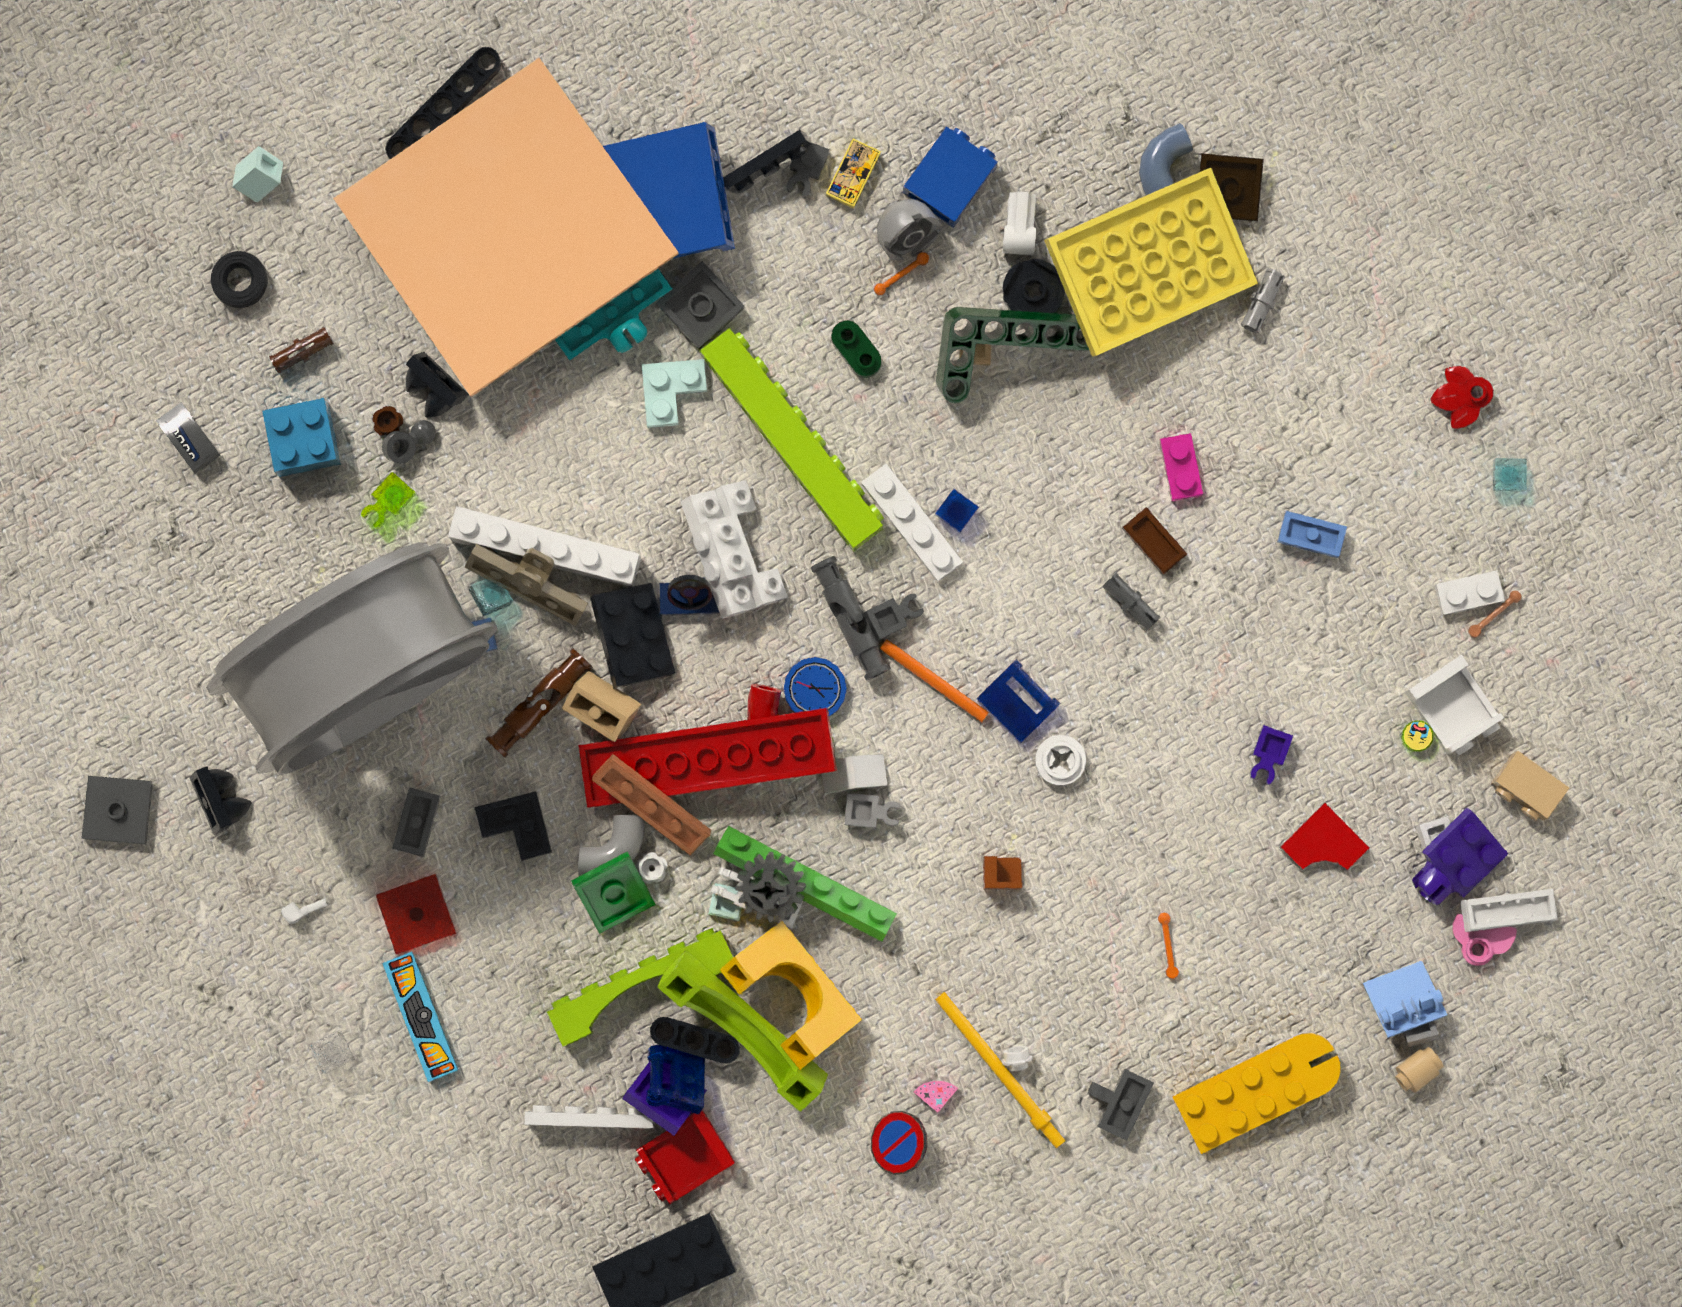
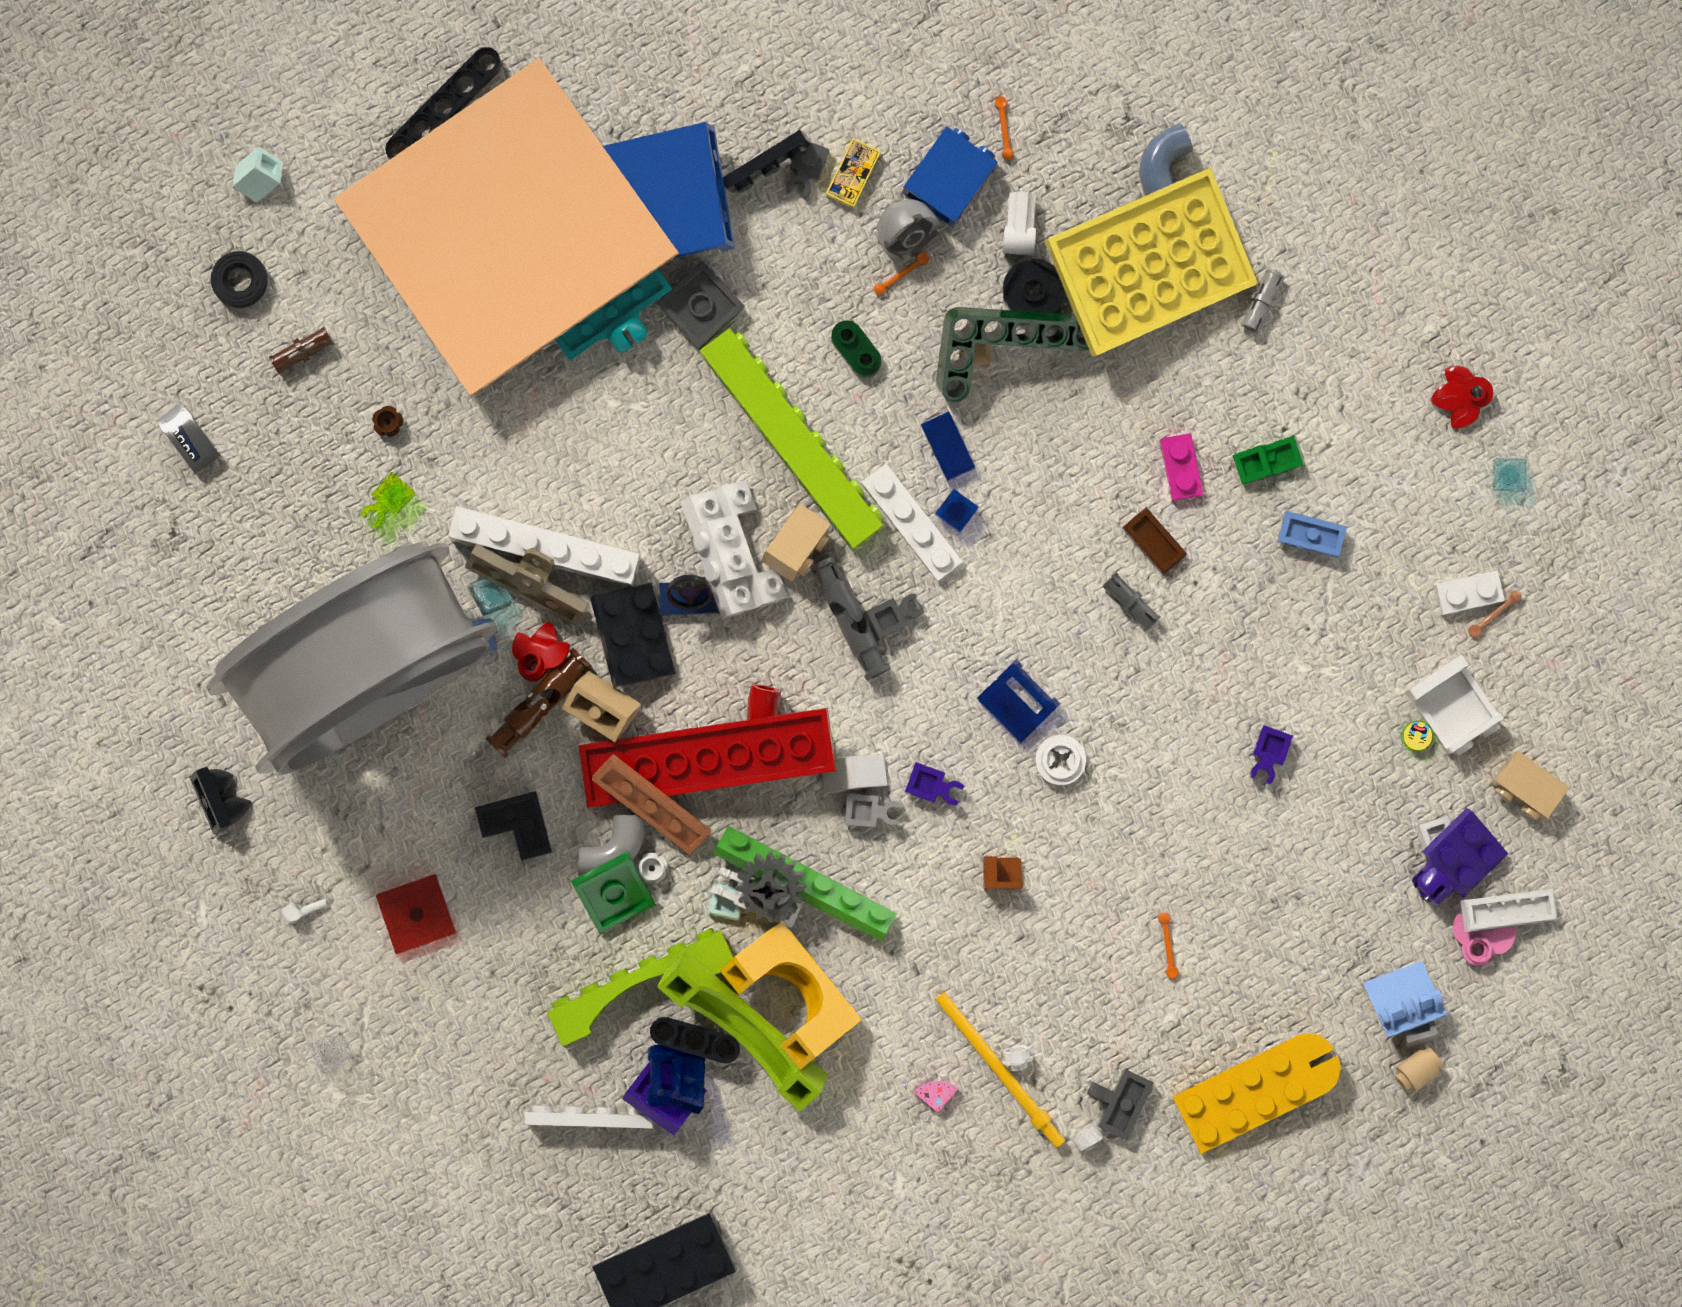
(117, 810): dark grey plate -> none
(301, 437): dark azure brick -> none
(416, 822): dark grey plate -> none
(420, 1016): tile -> none
(421, 433): dark grey plate -> none
(444, 389): black tile -> none
(540, 649): none -> red plate
(662, 384): light aqua plate -> none
(685, 1159): red panel -> none
(796, 542): none -> tan brick
(815, 685): blue tile -> none
(899, 1142): piece -> none
(928, 783): none -> dark purple plate
(934, 680): orange bar -> none
(947, 446): none -> clear blue tile
(1001, 103): none -> orange hinge
(1087, 1138): none -> white axle
(1238, 181): dark brown plate -> none
(1269, 460): none -> green slope
(1326, 839): red tile -> none

